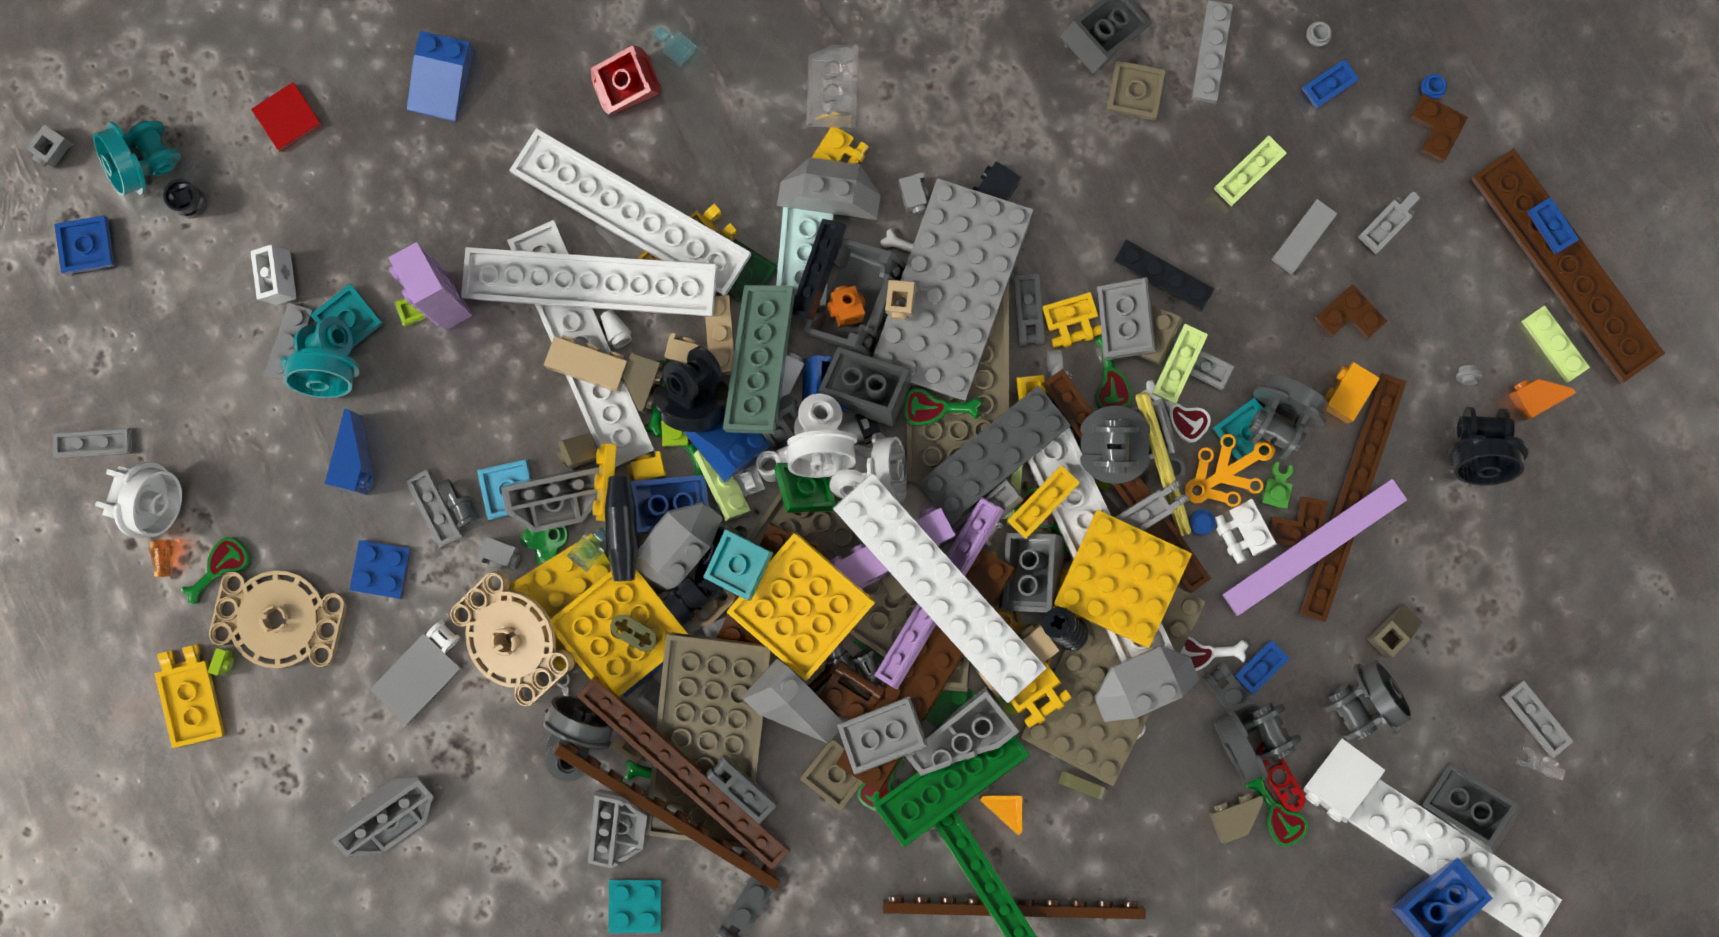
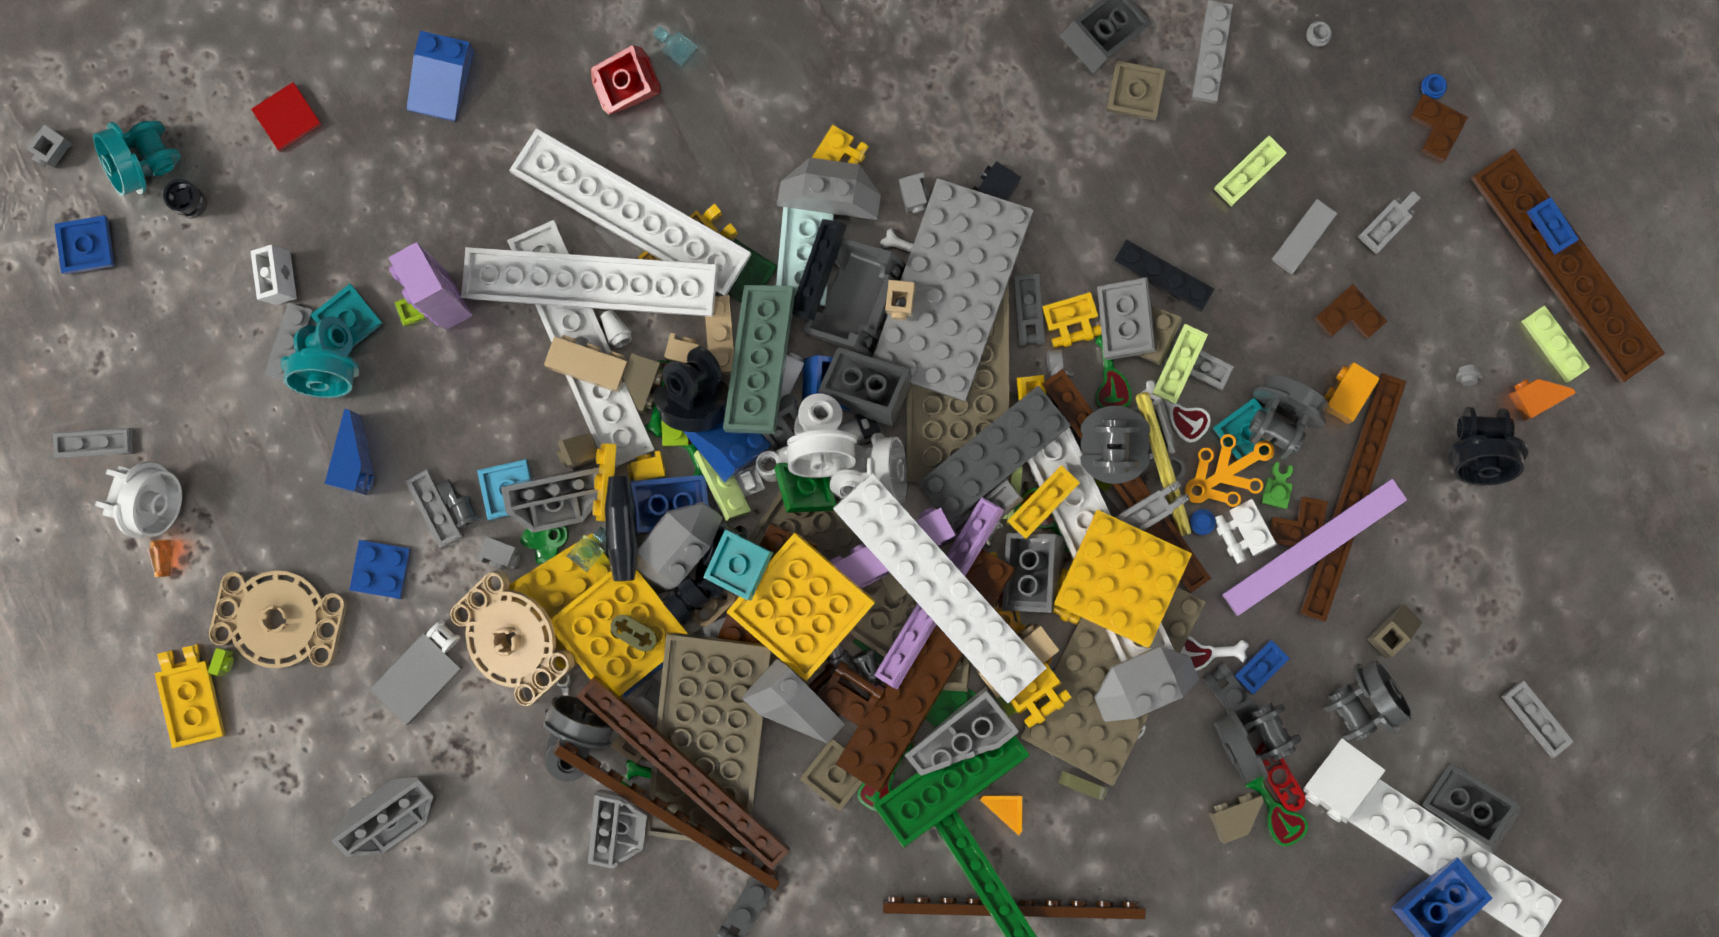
(225, 557): green piece -> none
(635, 906): teal plate -> none
(741, 789): dark grey plate -> none
(833, 87): clear slope -> none
(846, 306): orange brick -> none
(882, 735): light grey tile -> none
(924, 410): green piece -> none
(1065, 628): black piece -> none
(1330, 84): blue plate -> none
(1546, 767): clear plate -> none

